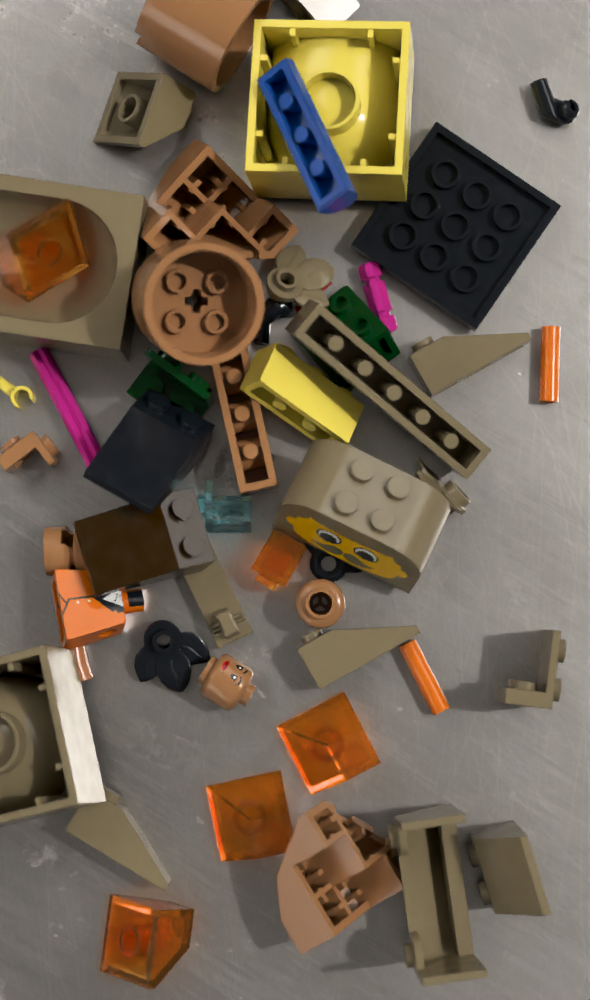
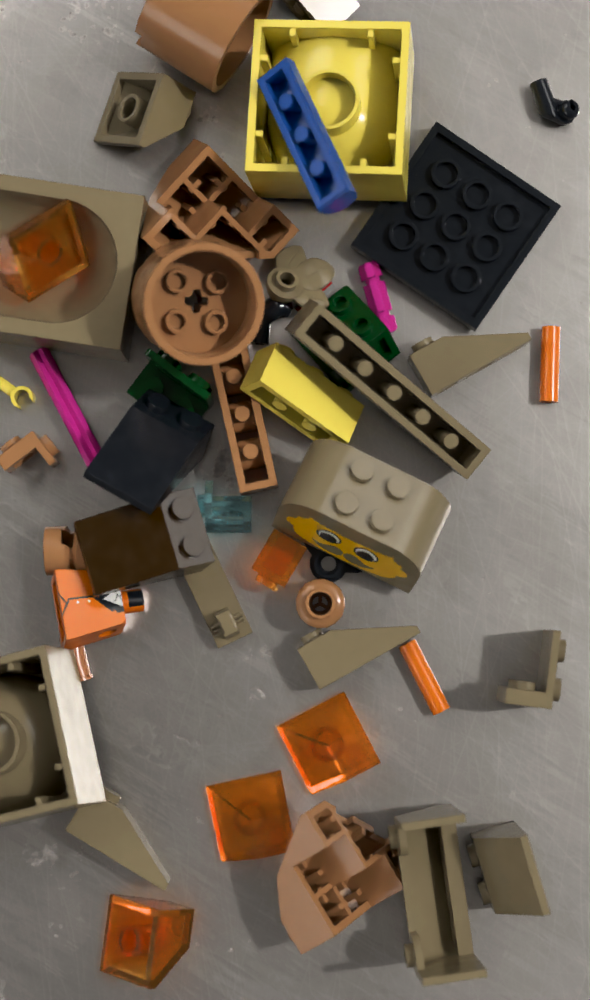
(171, 661): black plate -> none
(226, 682): medium nougat head -> none
(453, 493): dark tan plate -> none

